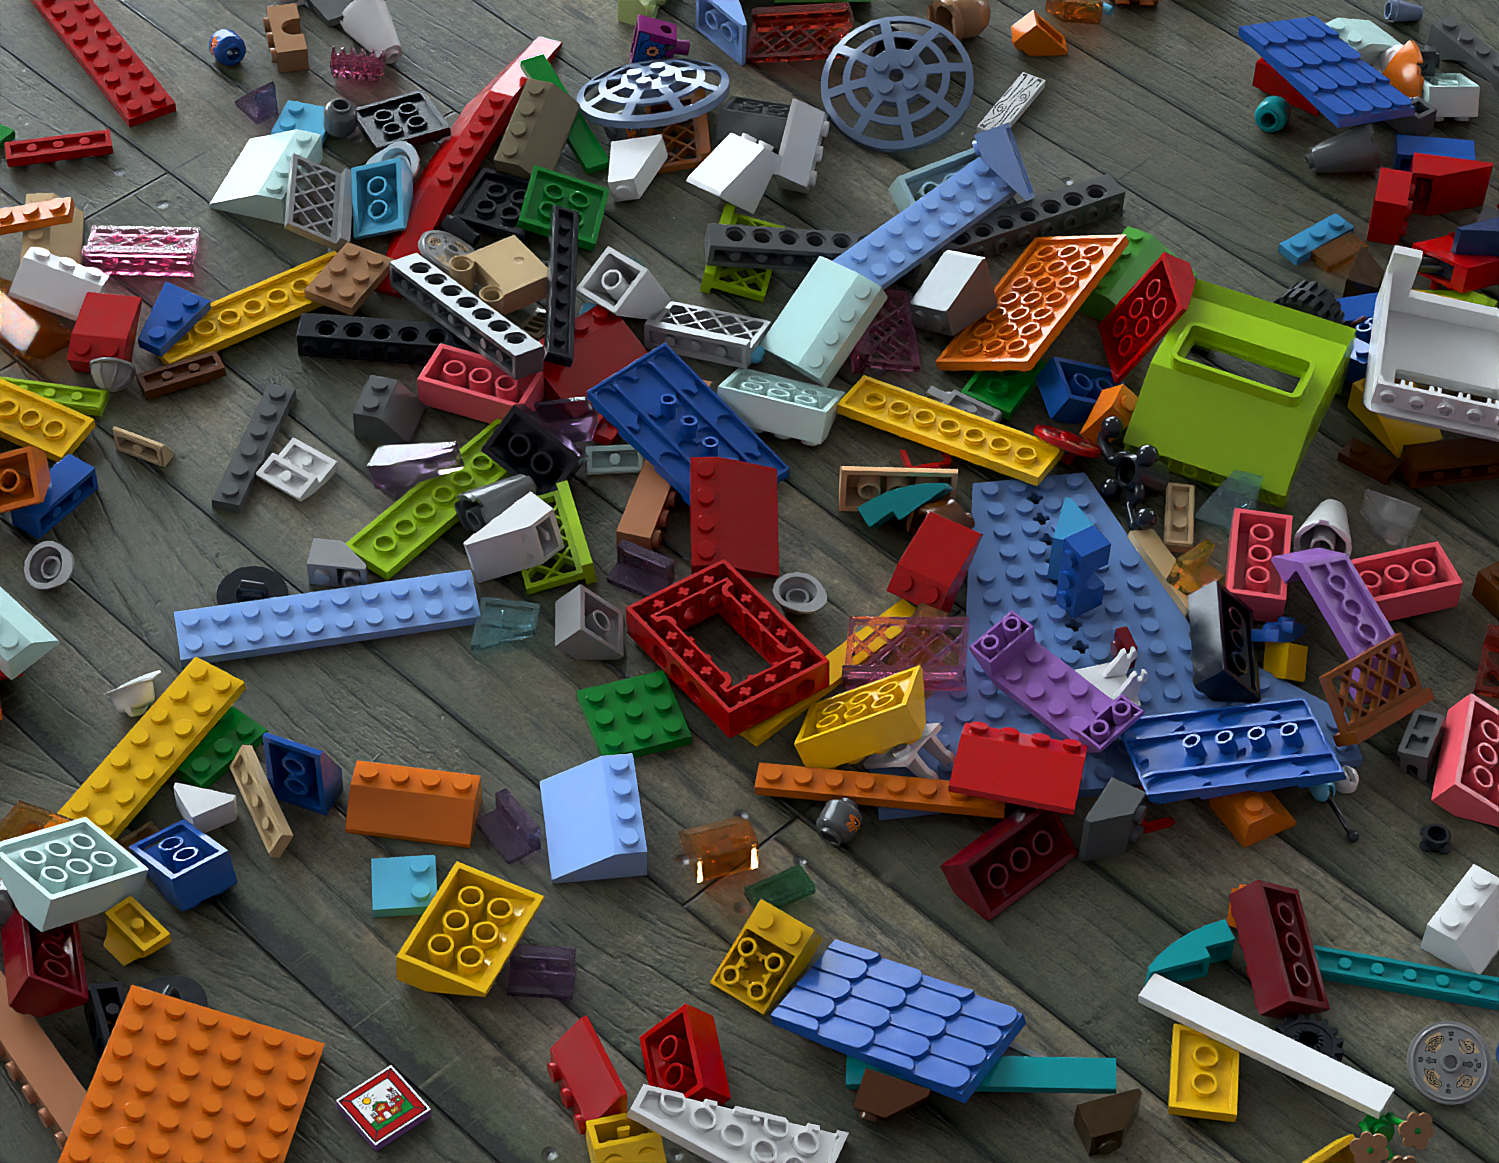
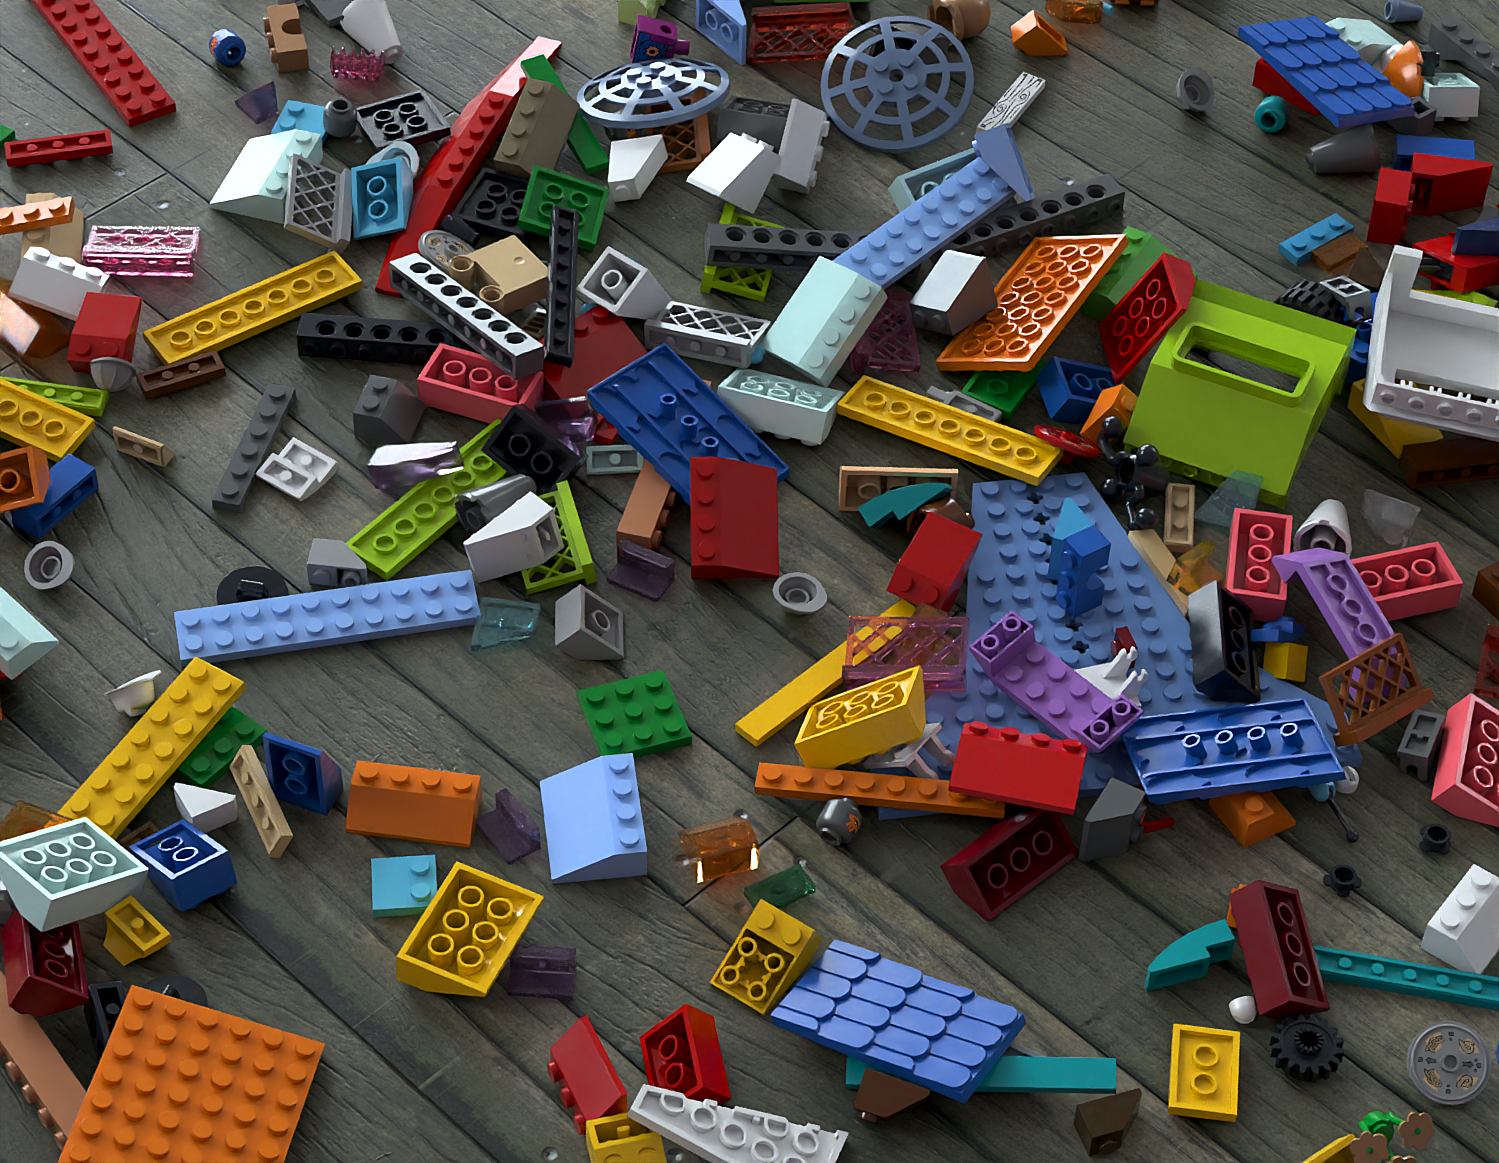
(171, 318): blue wing -> none
(349, 278): medium nougat plate -> none
(383, 1108): tile -> none
(796, 663): red brick -> none
(946, 464): red piece -> none
(1195, 89): none -> light grey piece
(1243, 1009): none -> white hinge
(1266, 1045): white tile -> none
(1347, 876): none -> black plate
(1350, 295): none -> dark grey hinge
(1369, 461): reddish brown plate -> none

